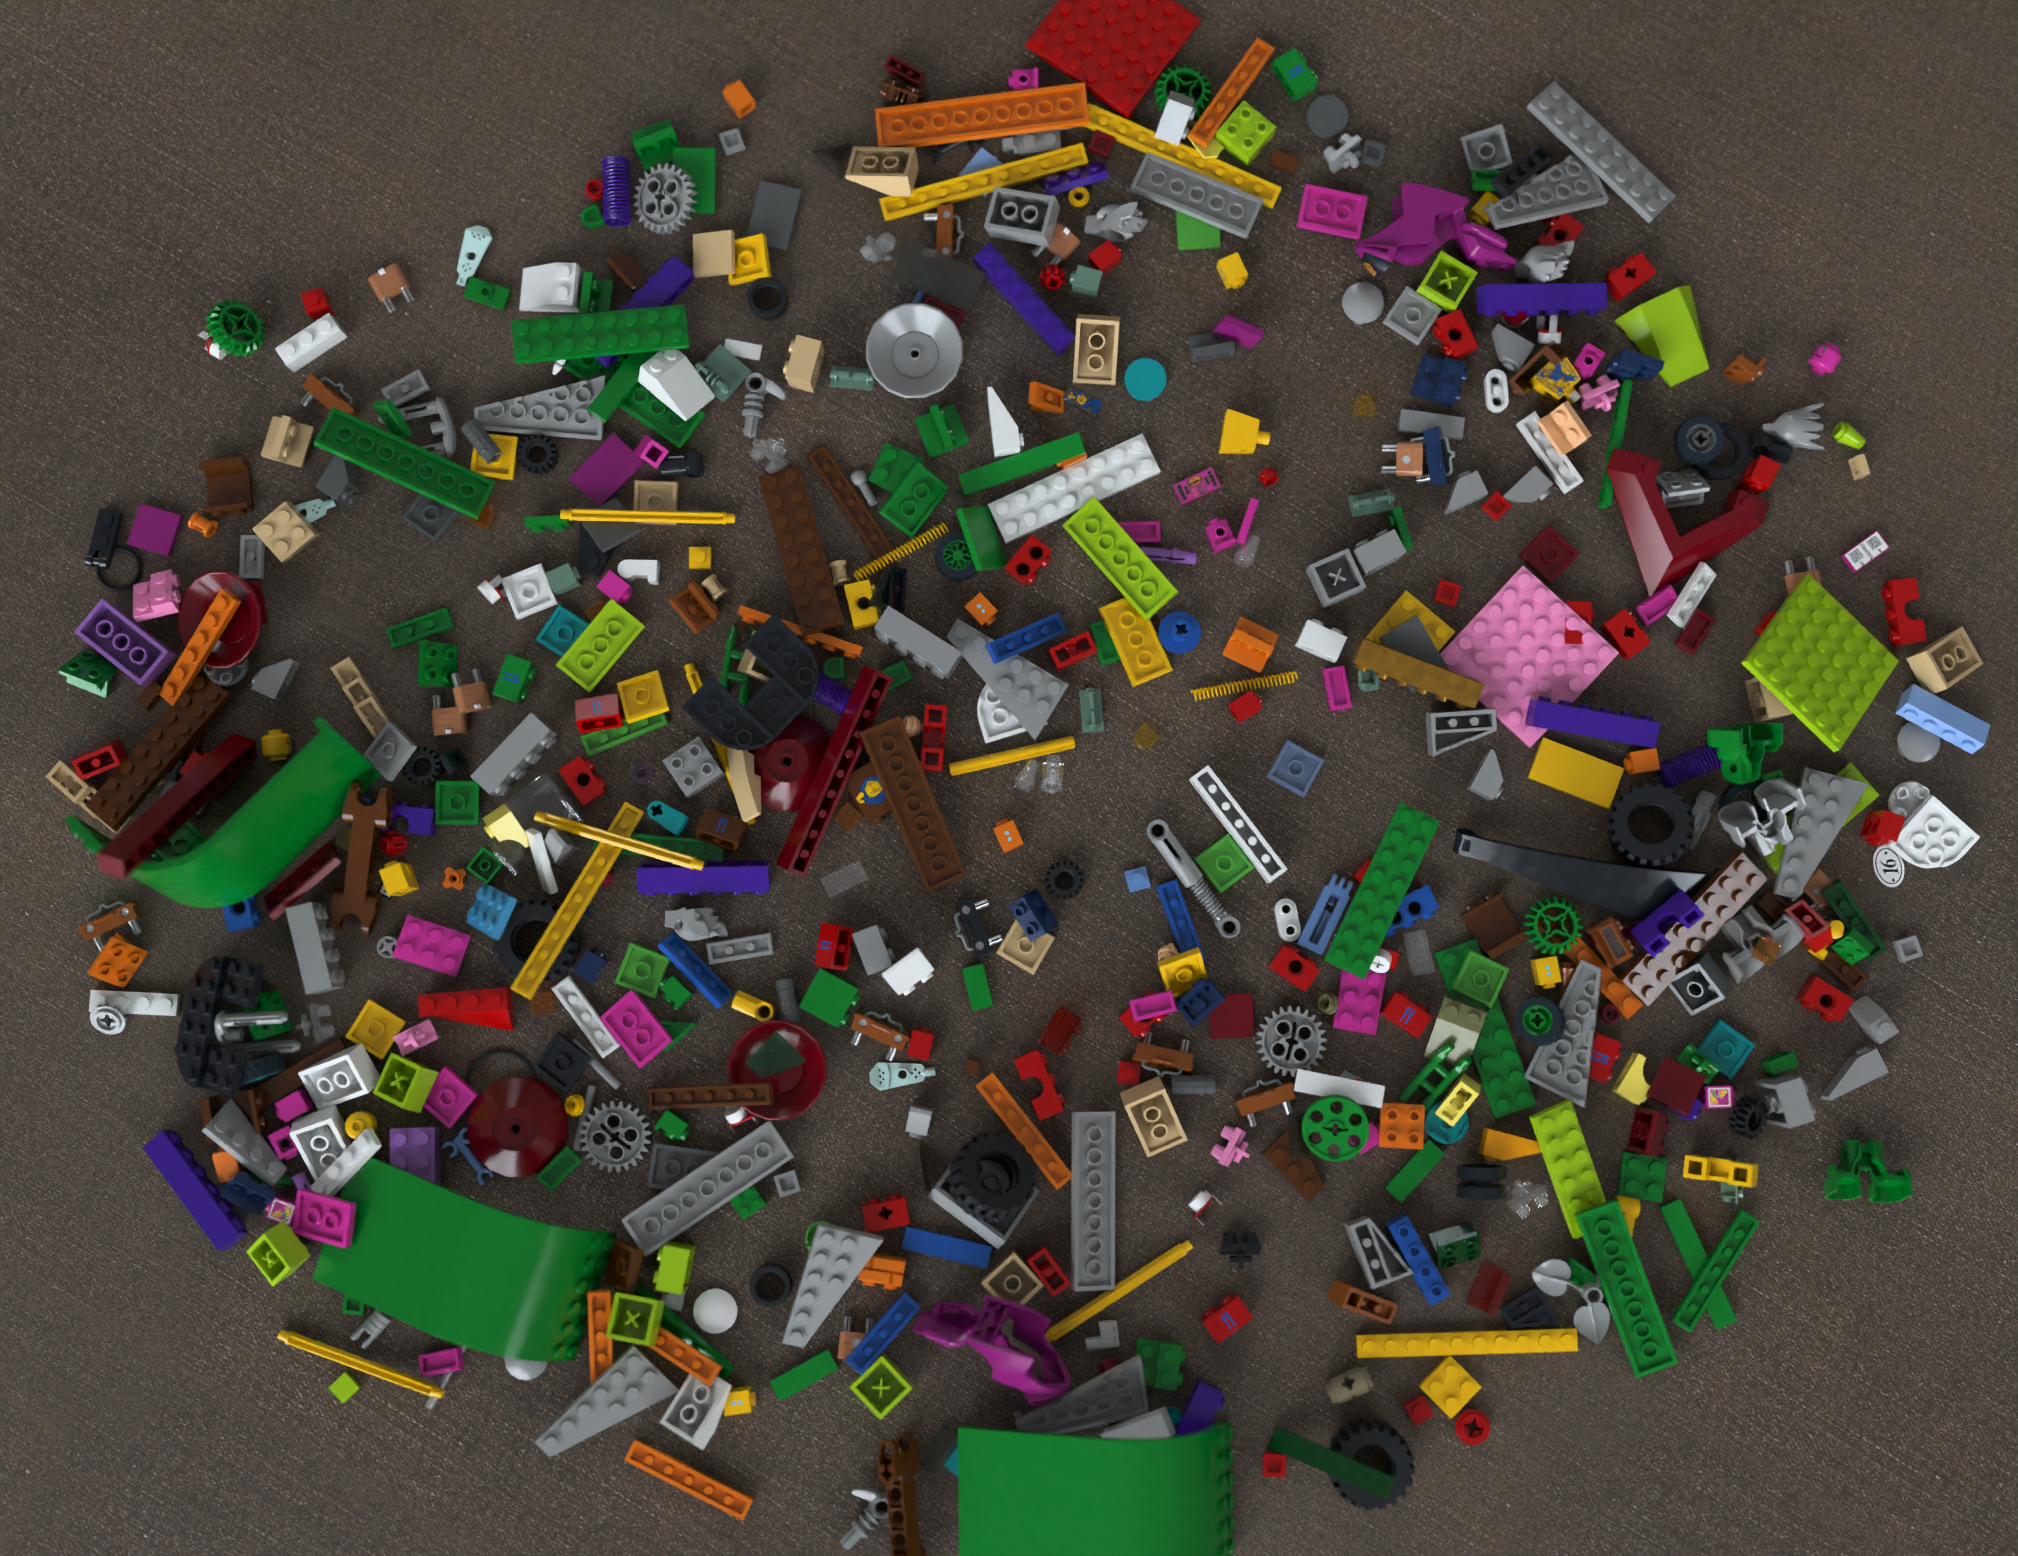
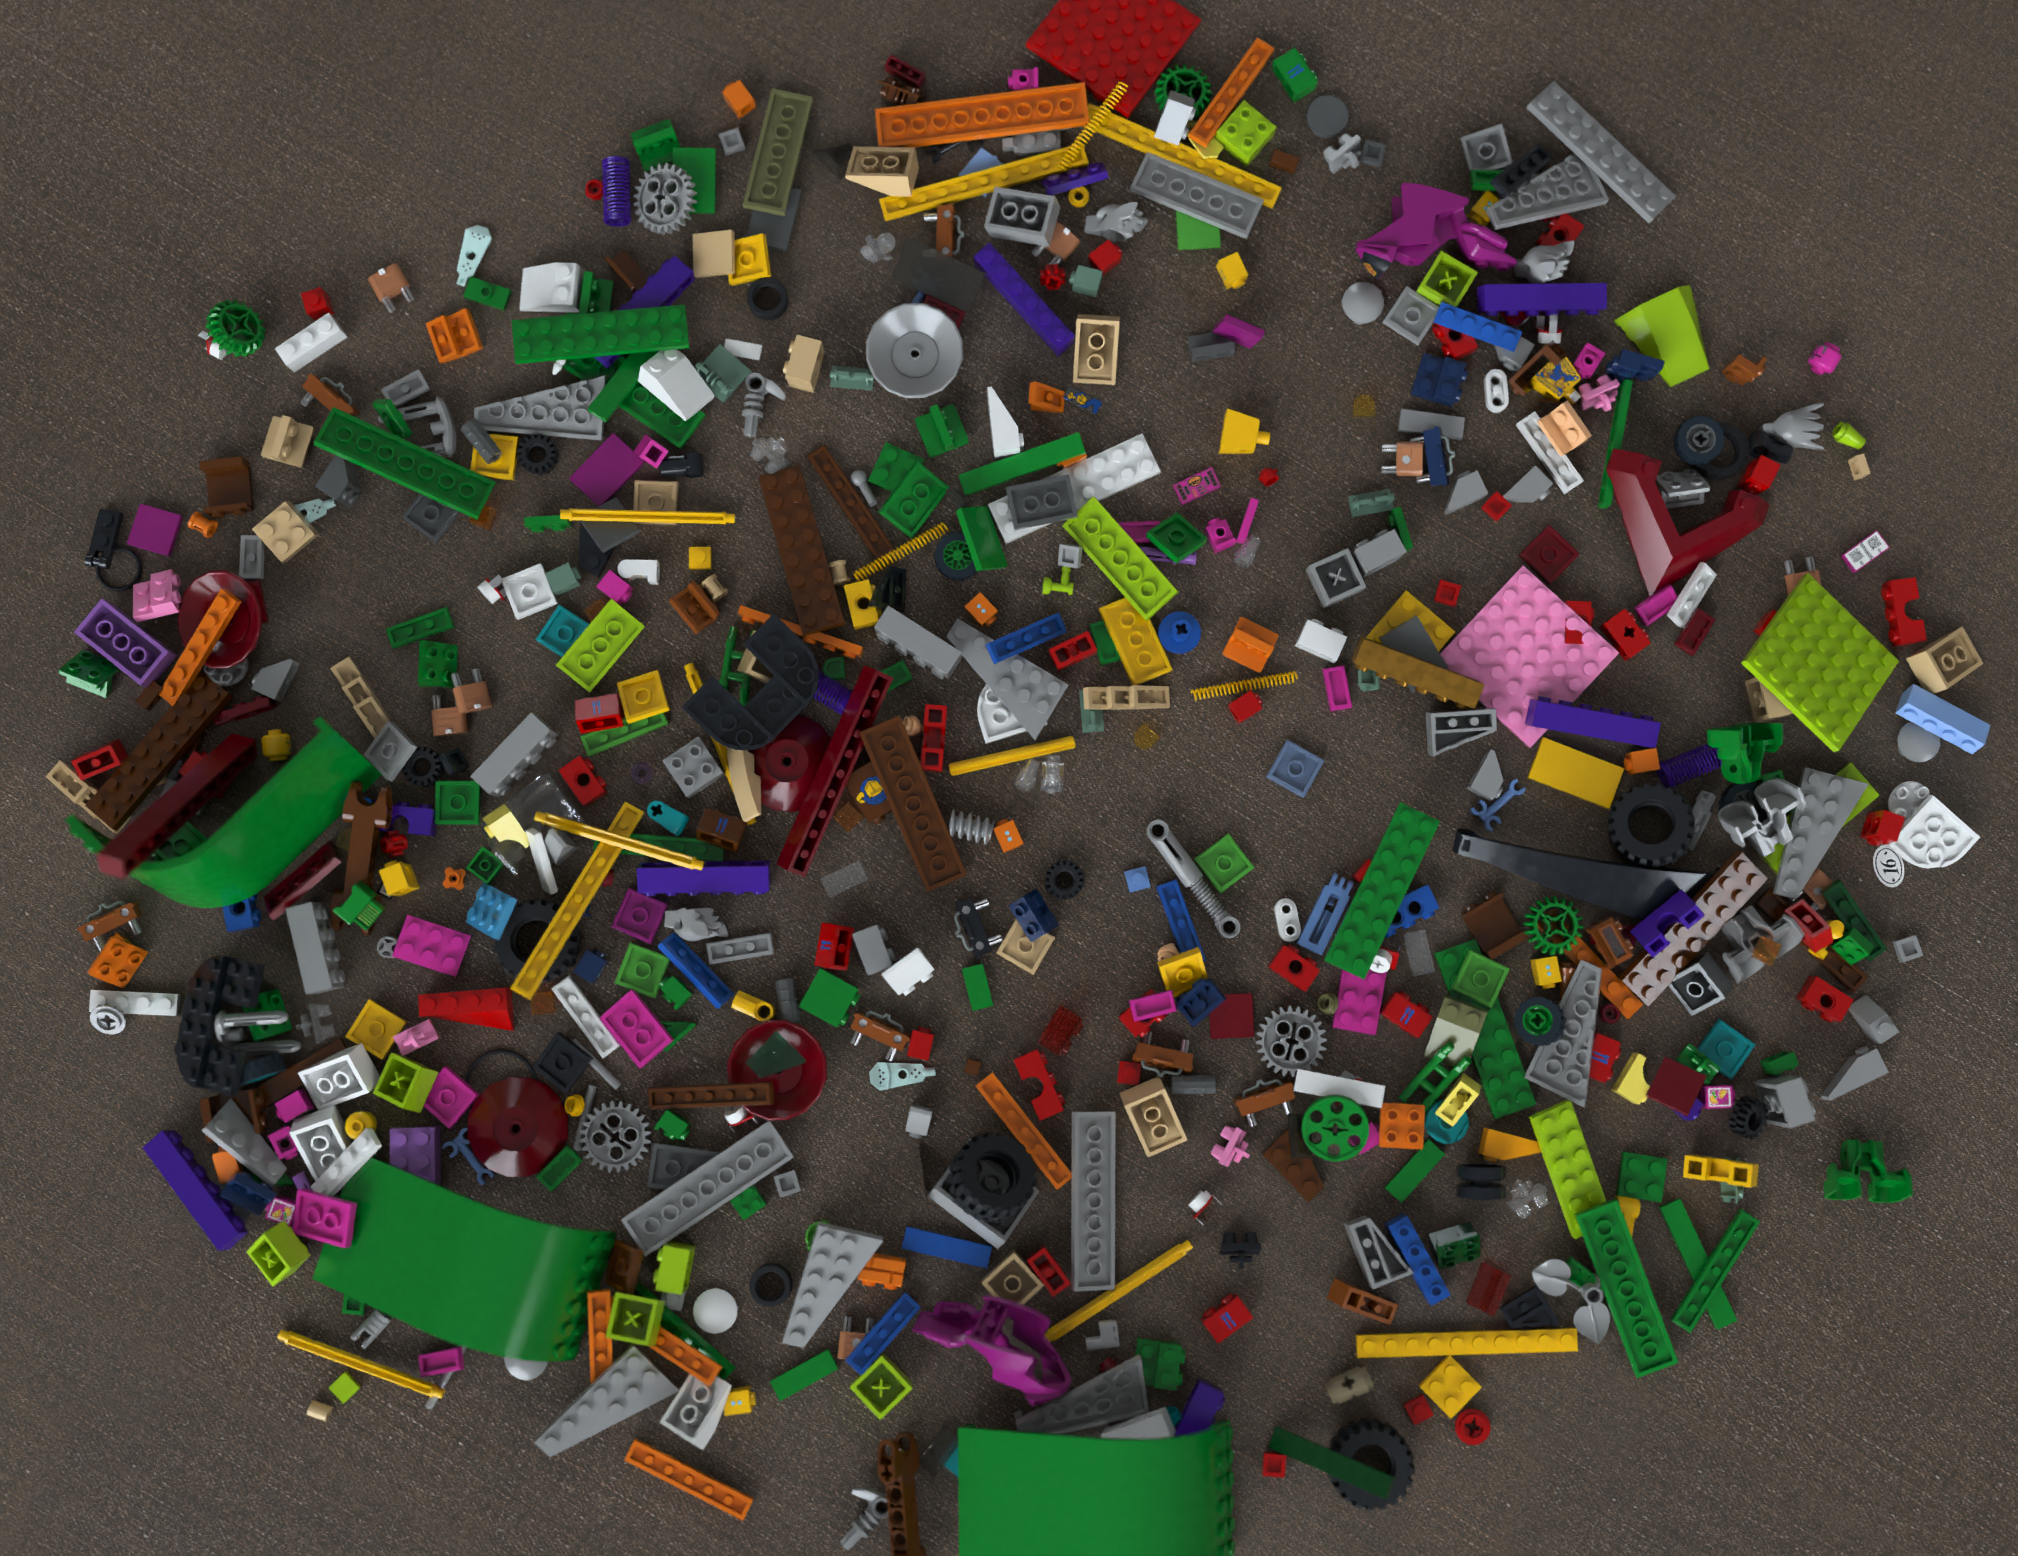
(242, 710): none -> dark red hinge
(319, 1410): none -> tan hinge
(360, 907): none -> green piece
(454, 336): none -> orange slope
(514, 679): green brick -> none
(592, 217): green tile -> none
(640, 915): none -> magenta tile
(778, 152): none -> olive plate
(898, 1217): red brick -> none
(971, 827): none -> light grey piece
(1024, 558): red brick -> none
(1041, 502): none -> dark grey plate
(1064, 586): none -> lime piece
(1070, 555): none -> light grey plate
(1088, 127): none -> yellow piece
(1101, 144): dark red plate -> none
(1126, 697): none -> tan slope
(1145, 379): teal tile -> none
(1176, 537): none -> green plate
(1238, 824): white brick -> none
(1332, 211): dark pink plate -> none
(1477, 326): none -> blue plate
(1486, 813): none -> medium blue bar
(1639, 270): red brick -> none
(1647, 1132): dark red slope -> none

